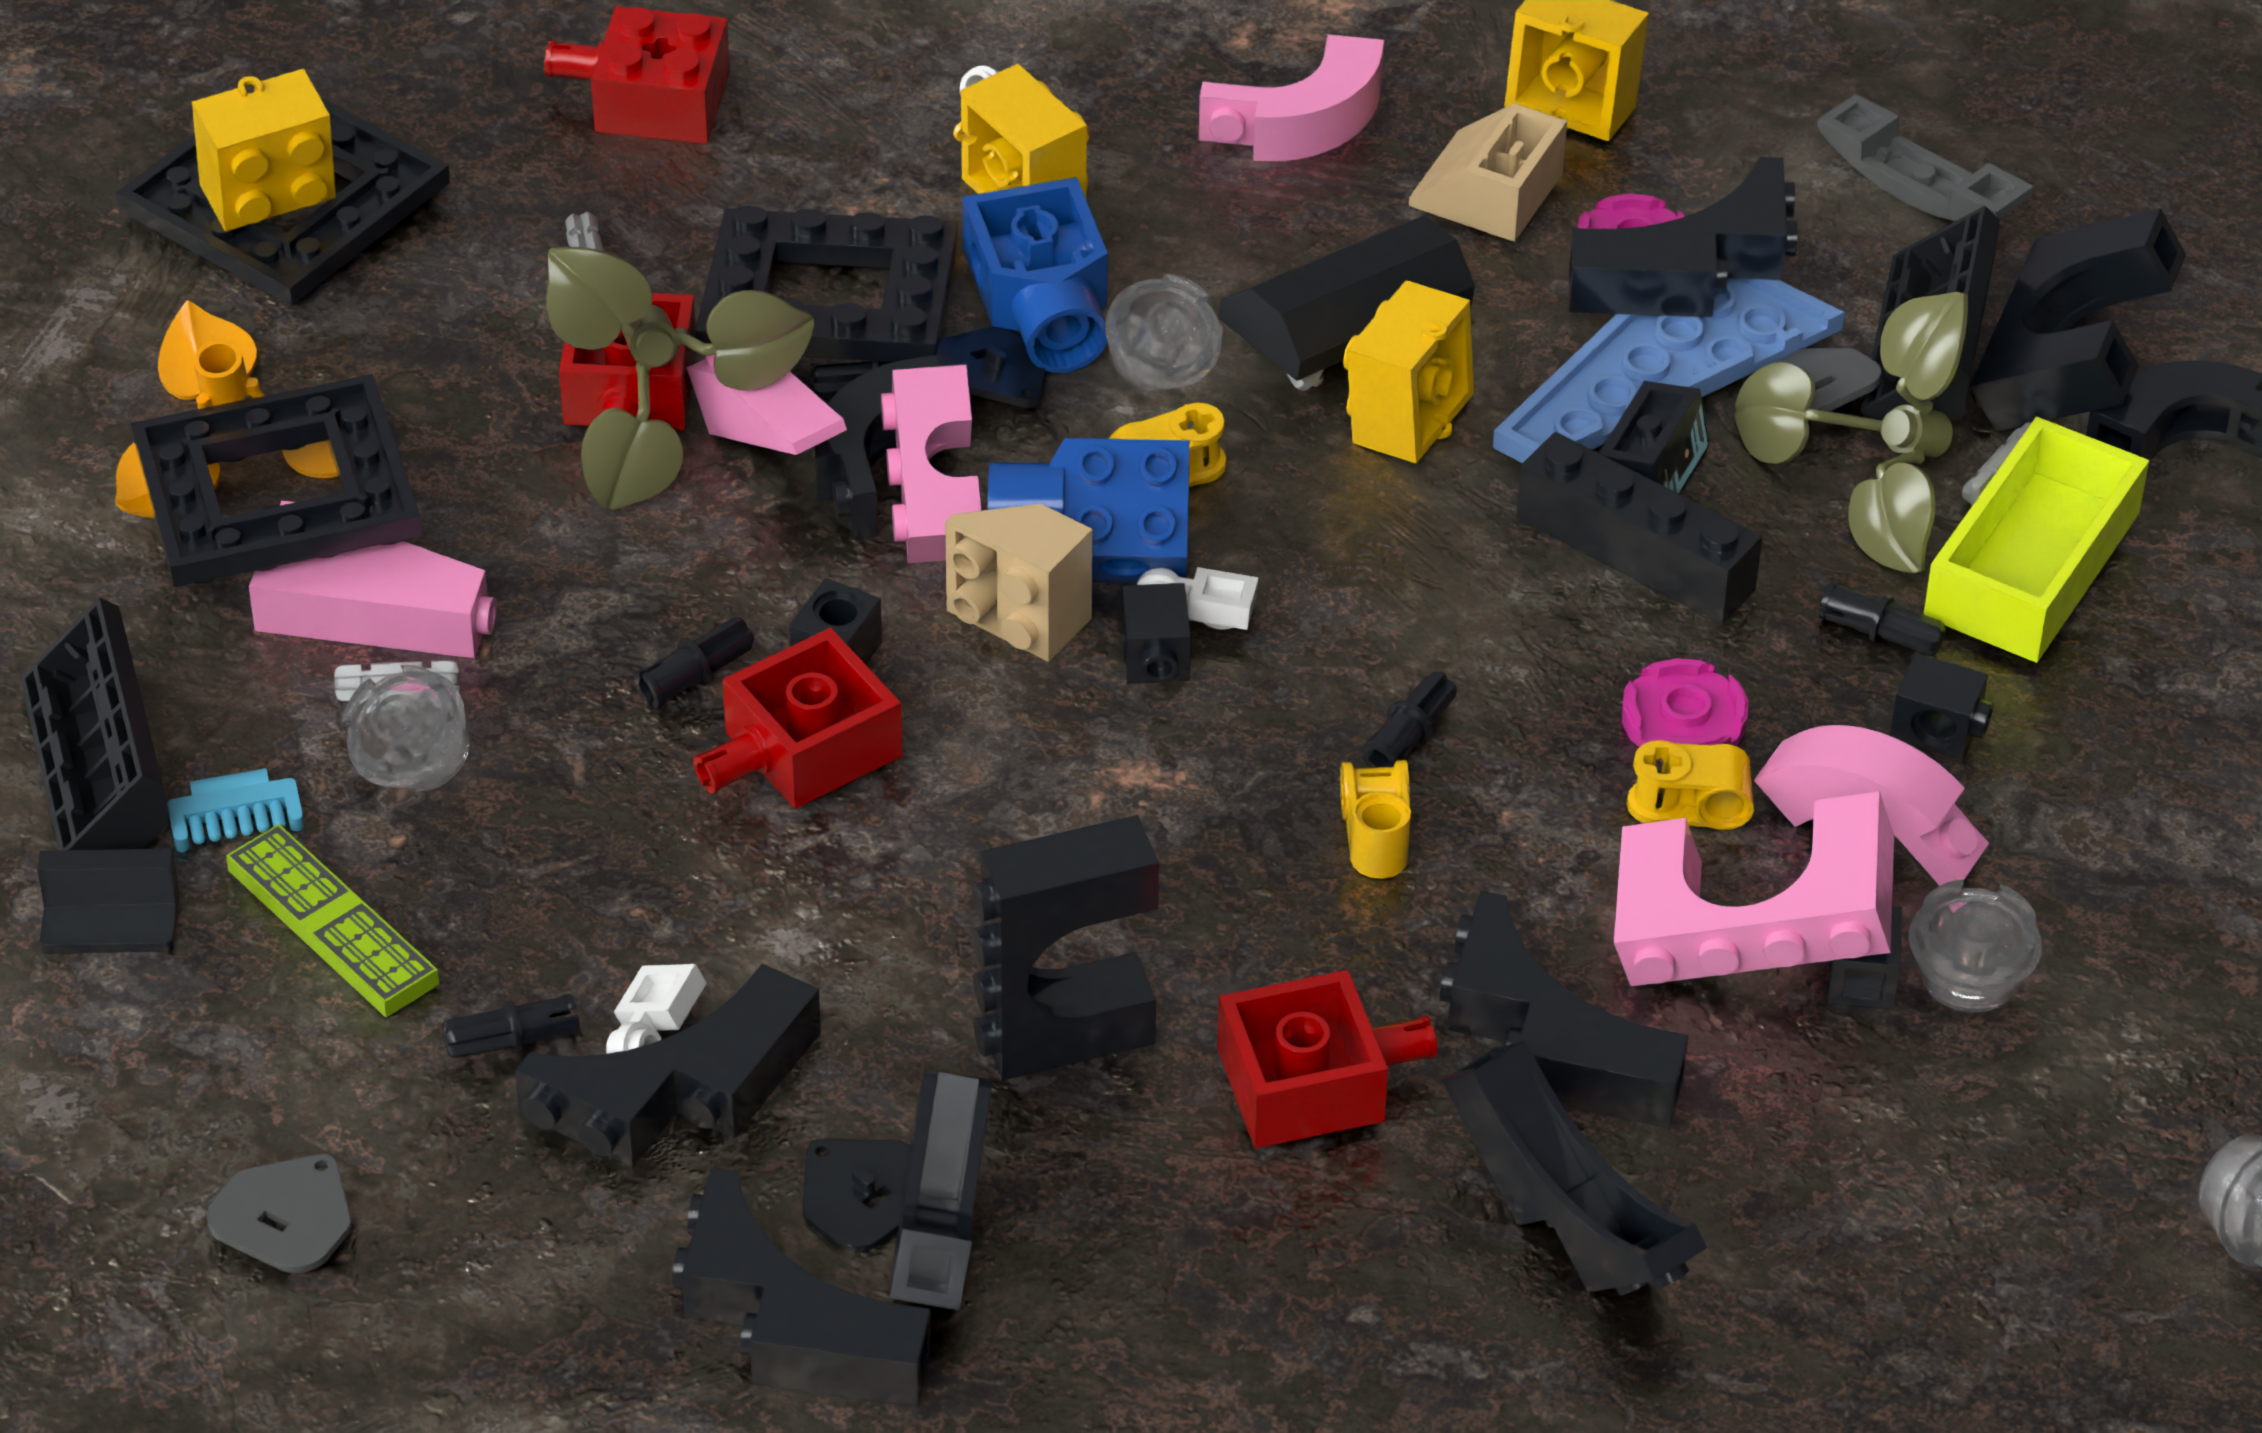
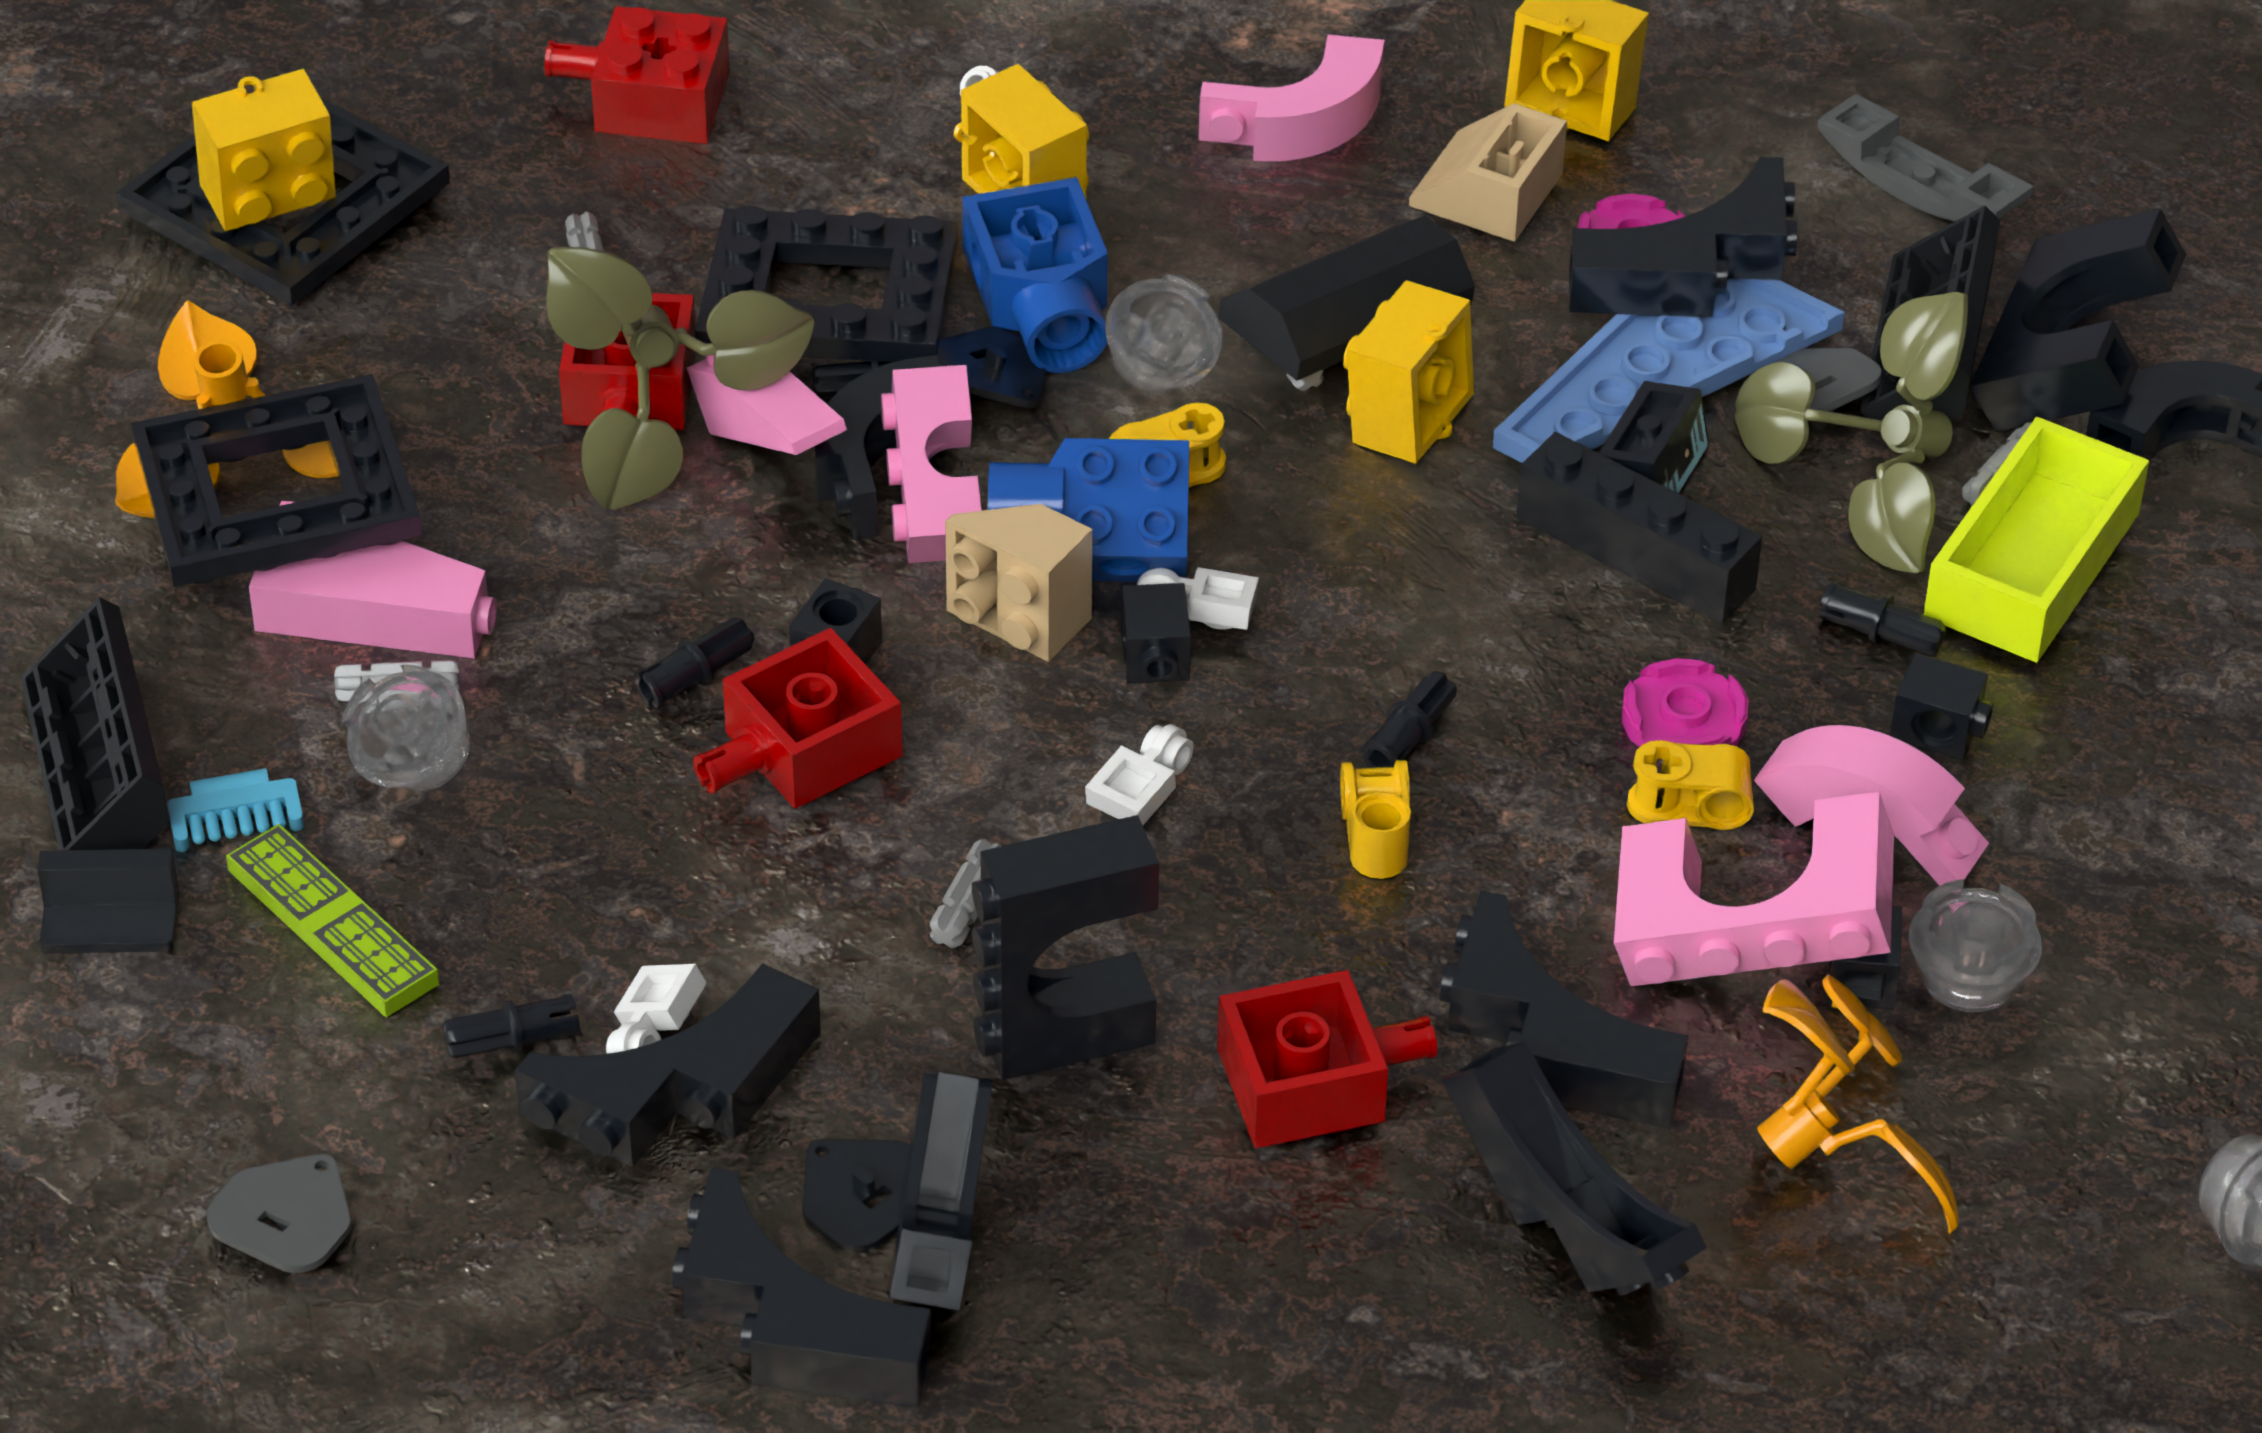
(952, 919): none -> light grey axle
(1141, 782): none -> white plate
(1808, 1118): none -> light orange plant

